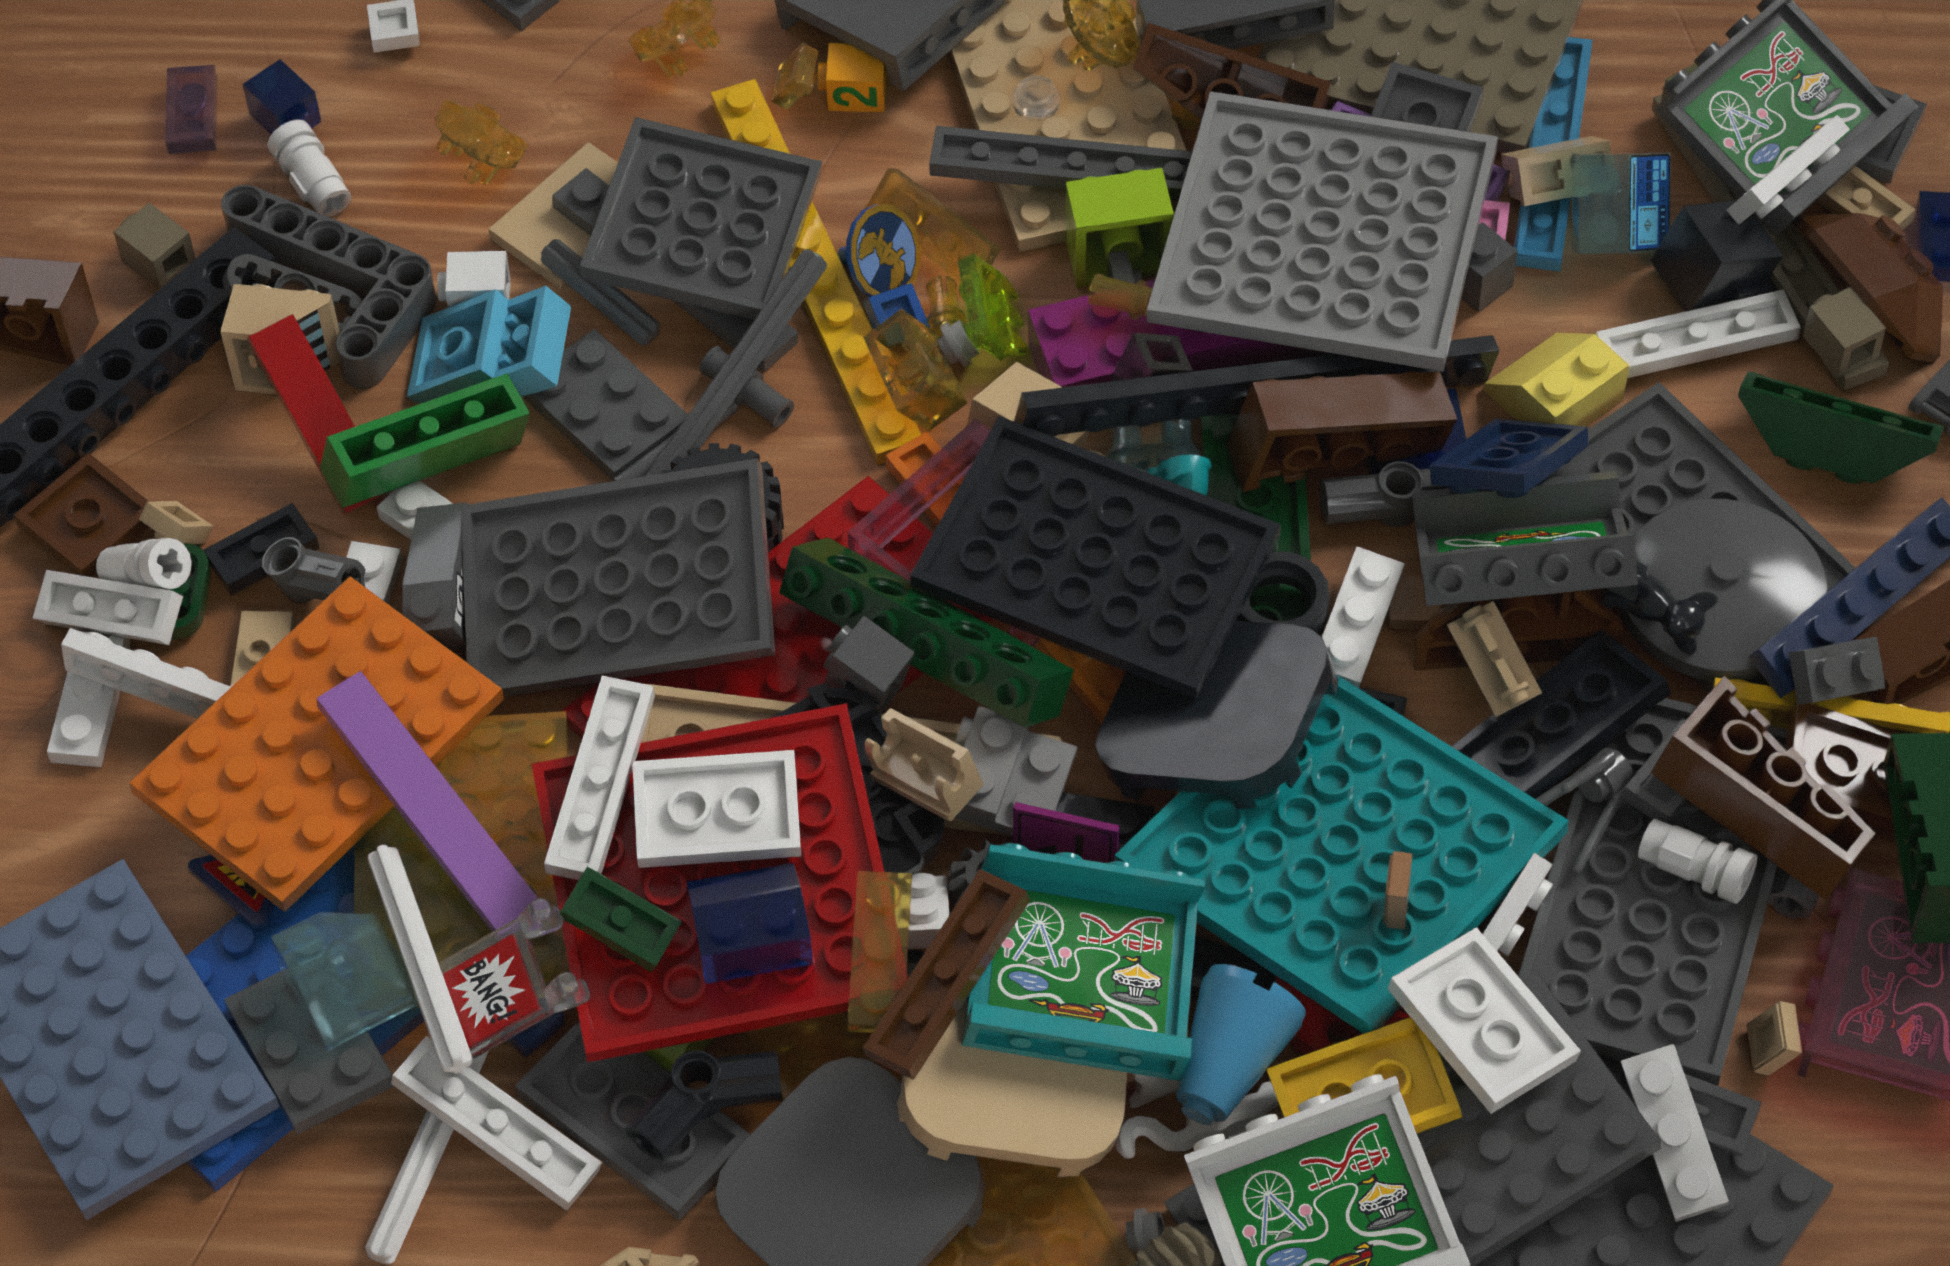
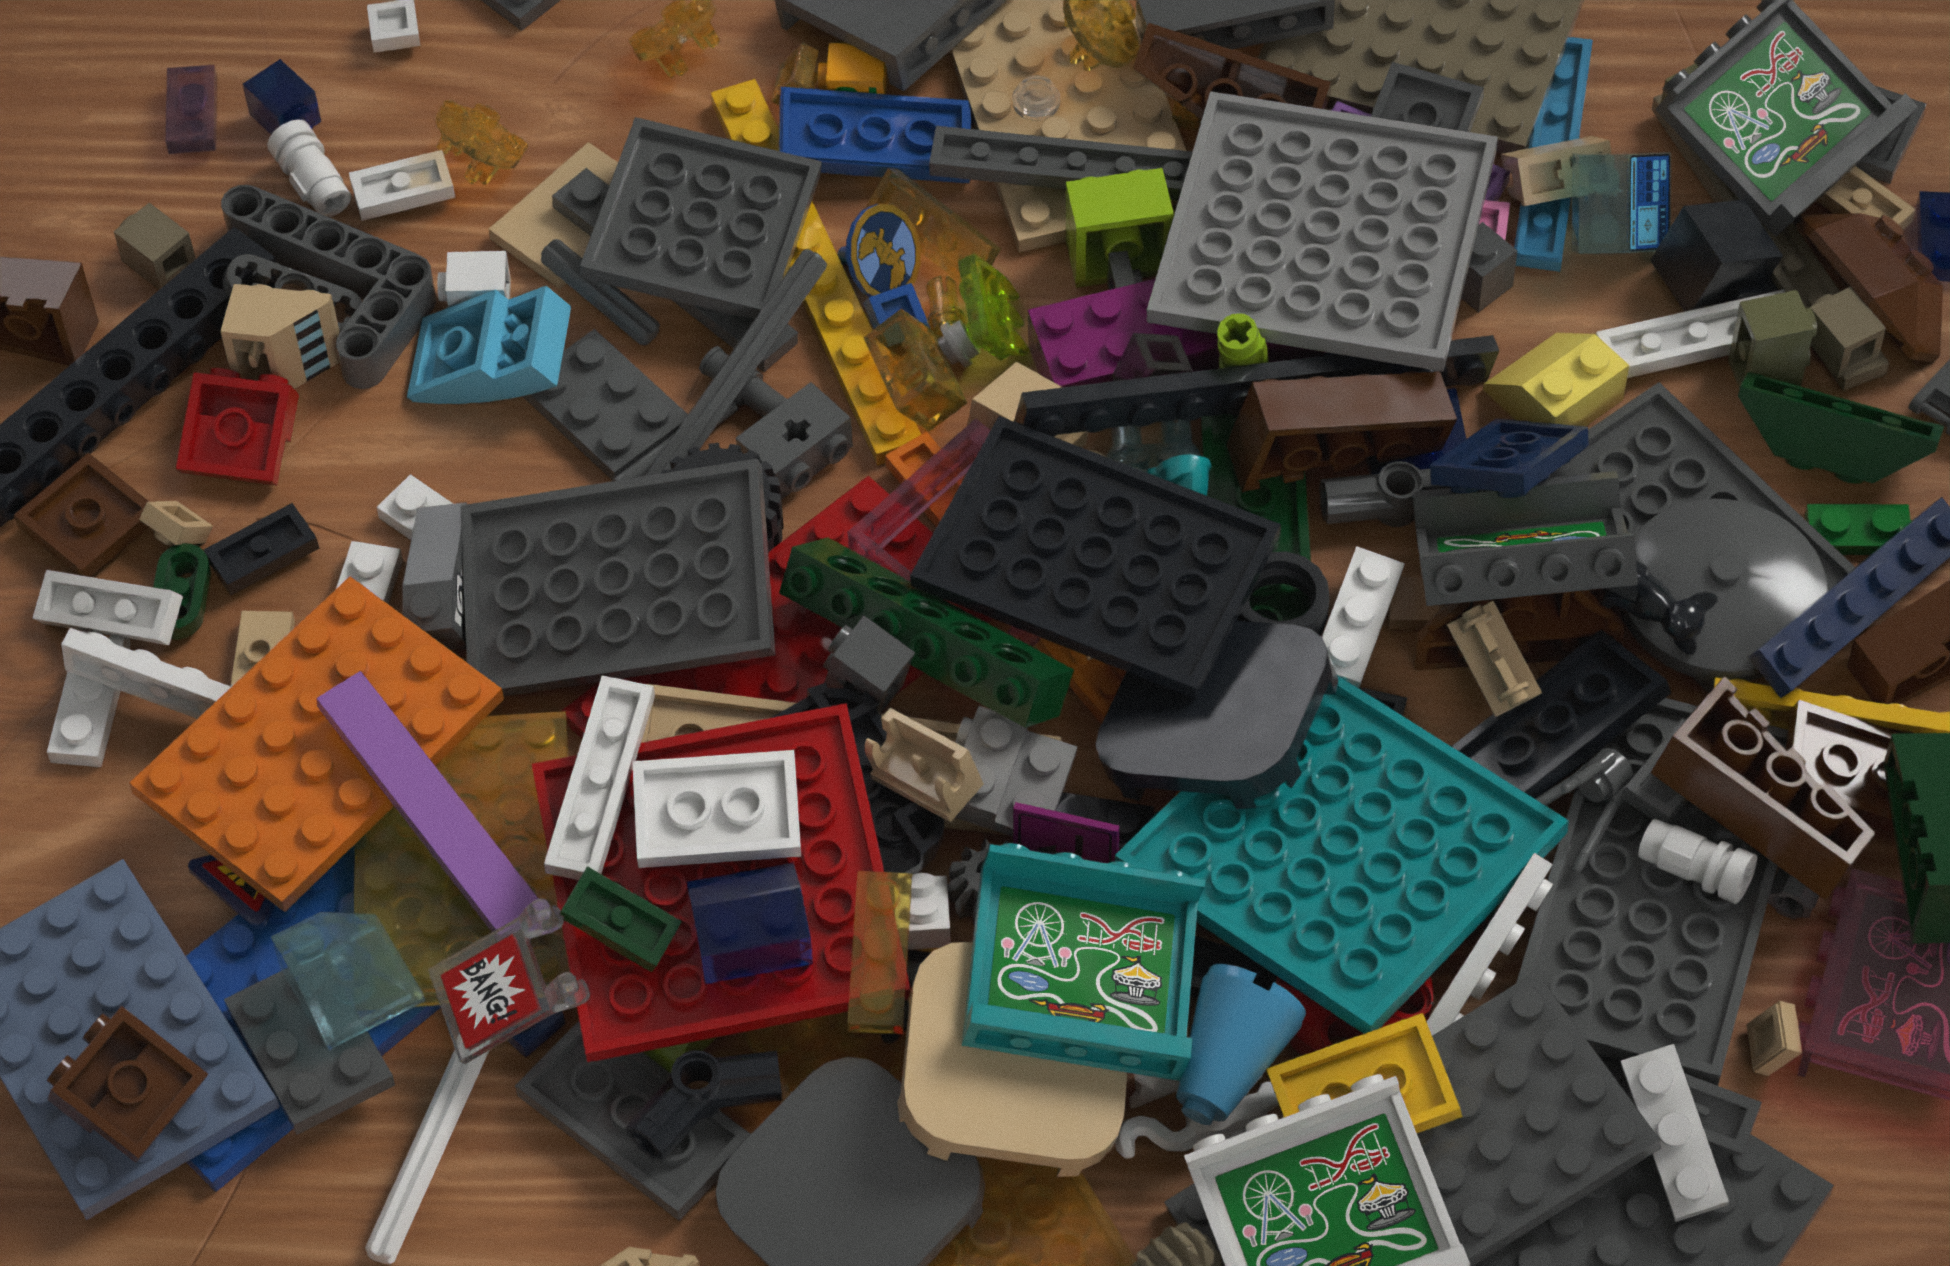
(125, 1083): none -> reddish brown plate
(151, 563): white axle -> none
(237, 426): none -> red plate
(302, 388): red tile -> none
(306, 572): dark grey piece -> none
(401, 185): none -> white plate
(420, 960): white axle -> none
(424, 440): green brick -> none
(498, 1125): white plate -> none
(800, 438): none -> dark grey brick
(866, 130): none -> blue tile
(946, 974): reddish brown plate -> none
(1120, 295): clear yellow pin -> none
(1143, 1228): light grey plate -> none
(1240, 342): none -> lime axle
(1397, 890): medium nougat tile -> none
(1483, 1020): white plate -> none
(1773, 338): none -> olive brick
(1790, 172): white plate -> none
(1837, 670): dark grey plate -> none
(1857, 527): none -> green plate

